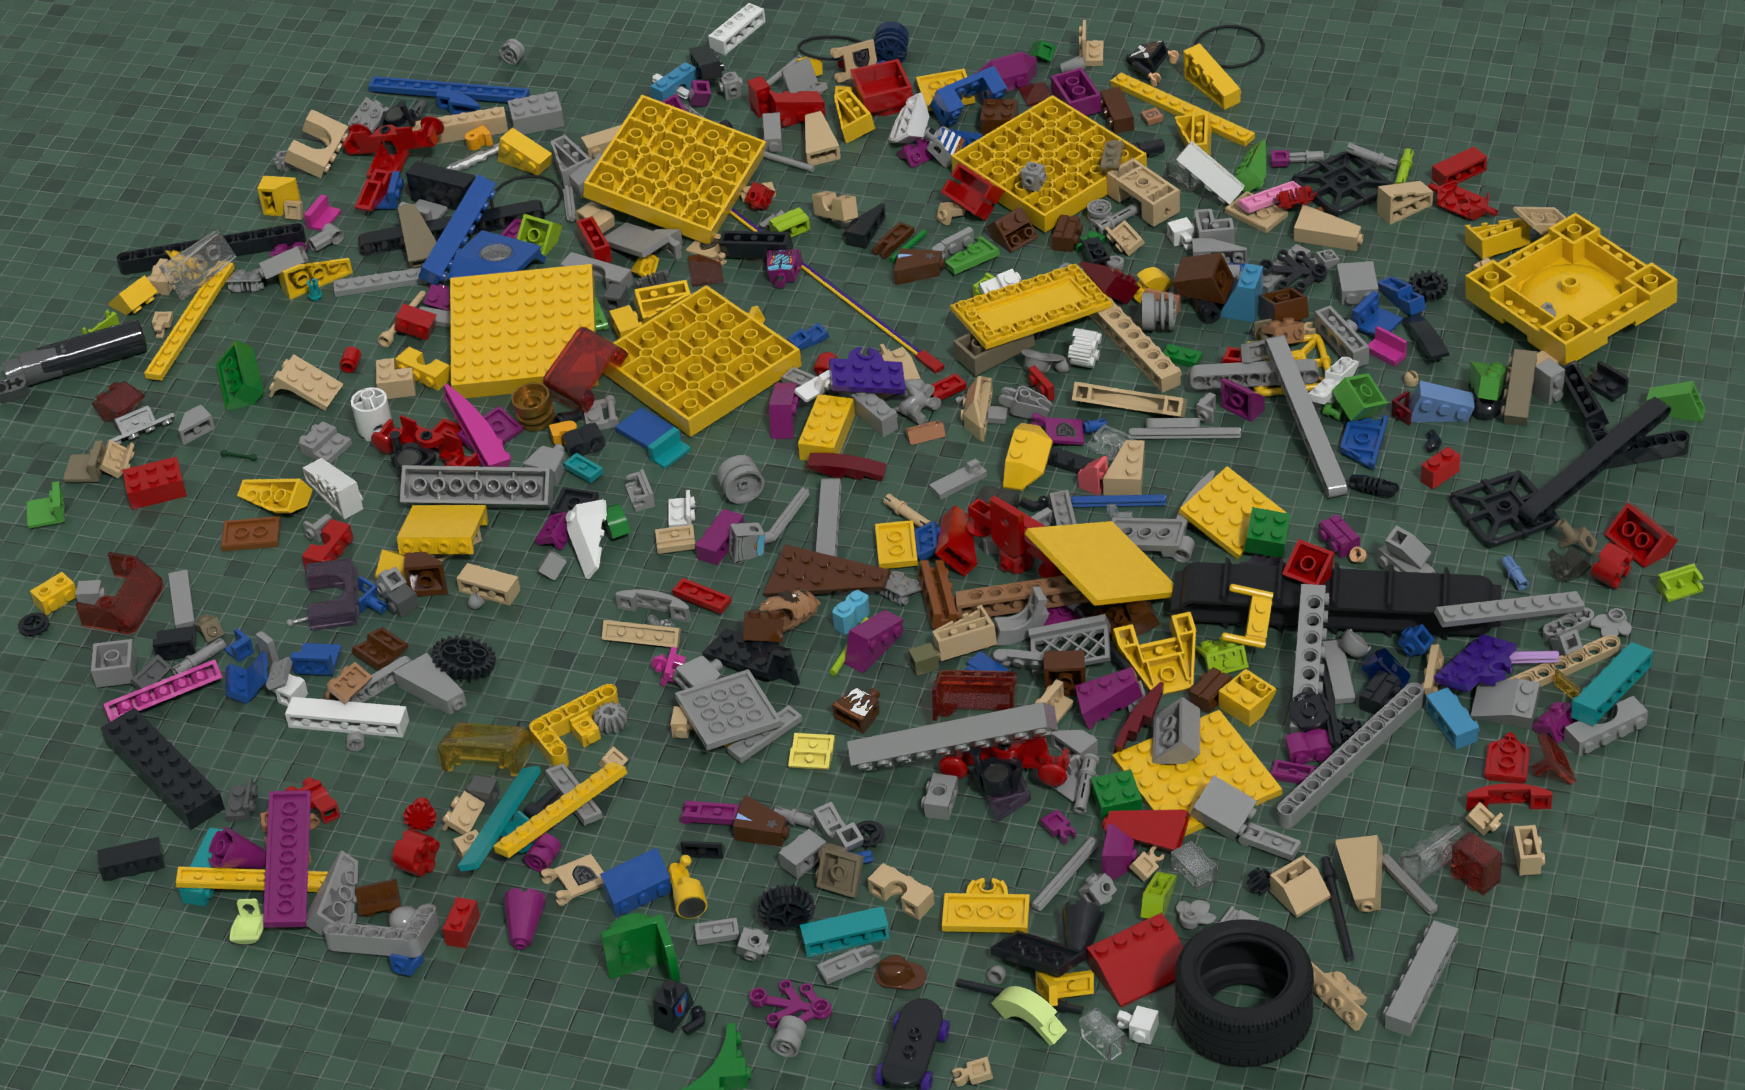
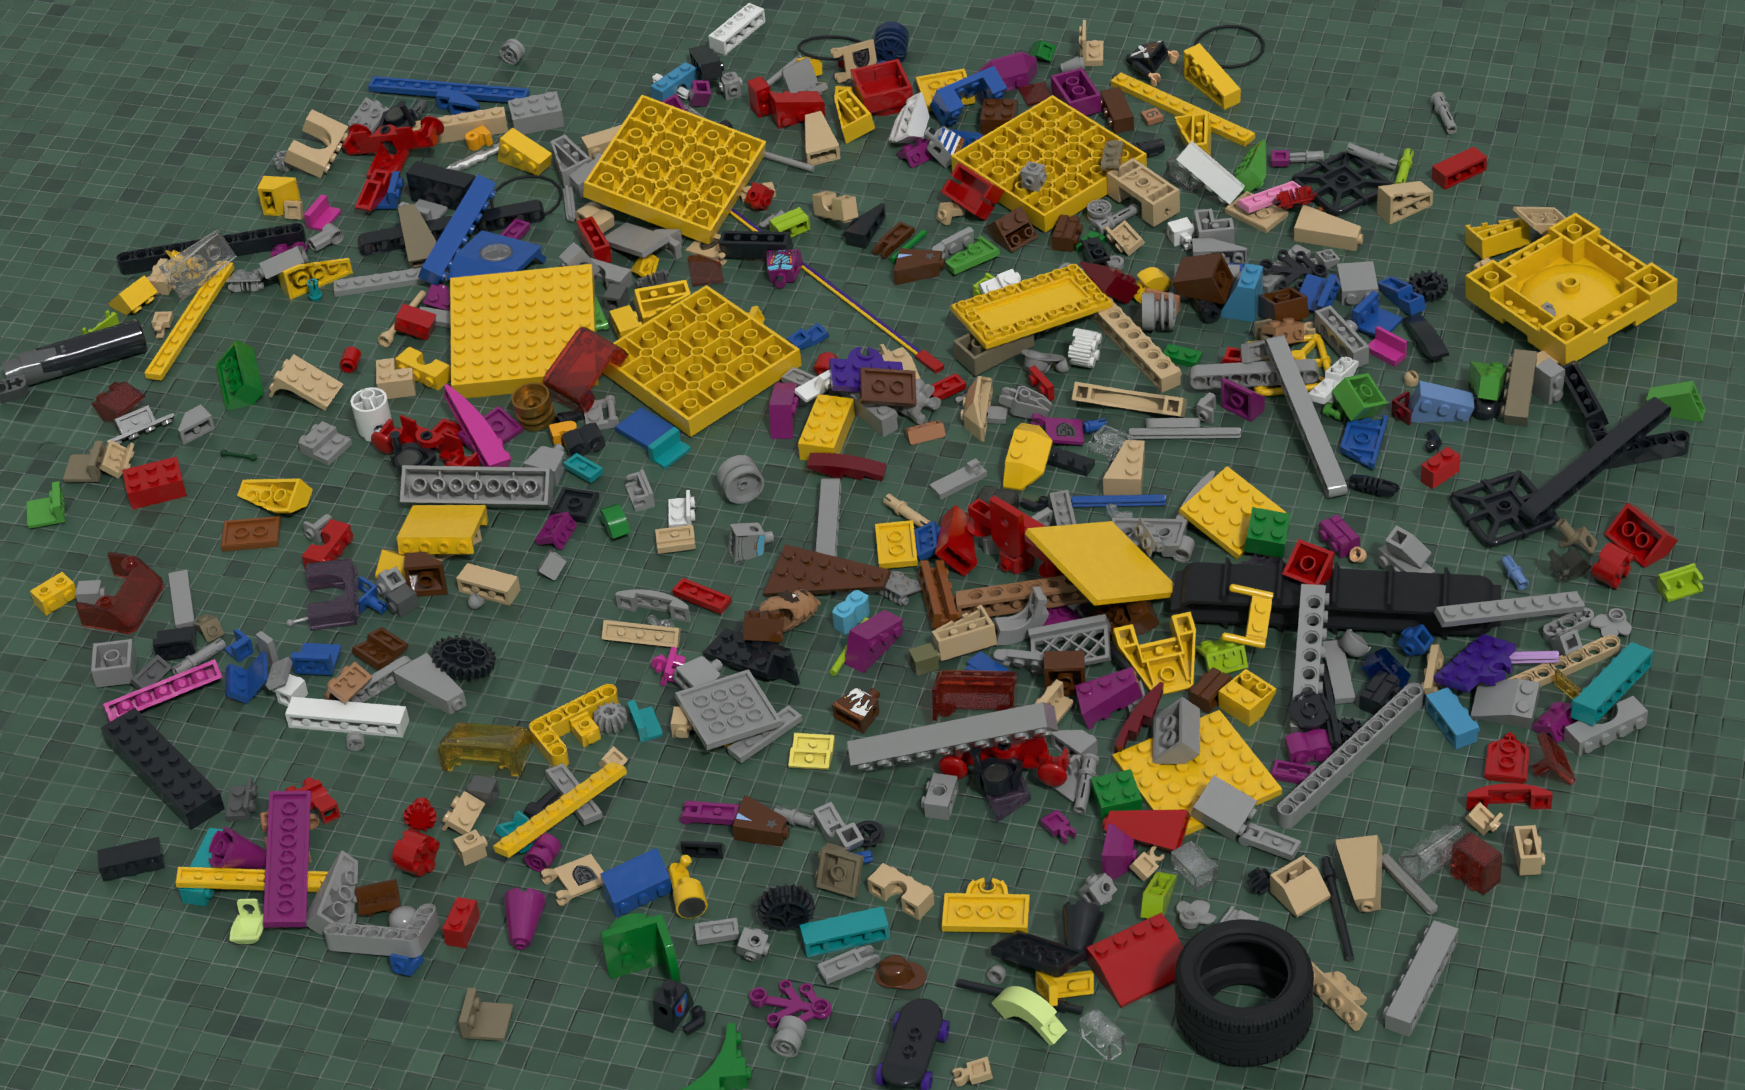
(26, 624): black gear -> none
(334, 487): white wedge -> none
(484, 1019): none -> dark tan bracket
(499, 819): teal tile -> none
(539, 232): lime slope -> none
(576, 256): none -> light grey brick
(585, 531): white wedge -> none
(644, 722): none -> teal panel
(715, 541): magenta brick -> none
(772, 132): light grey slope -> none
(789, 512): light grey axle -> none
(801, 853): light grey brick -> none
(888, 387): none -> reddish brown plate
(1065, 874): light grey axle -> none
(1092, 476): coral slope -> none
(1141, 1024): white brick -> none
(1148, 537): none -> light grey hinge
(1320, 291): none -> blue bracket
(1442, 108): none -> light grey pin
(1472, 205): red plate -> none
(1608, 382): black bracket -> none

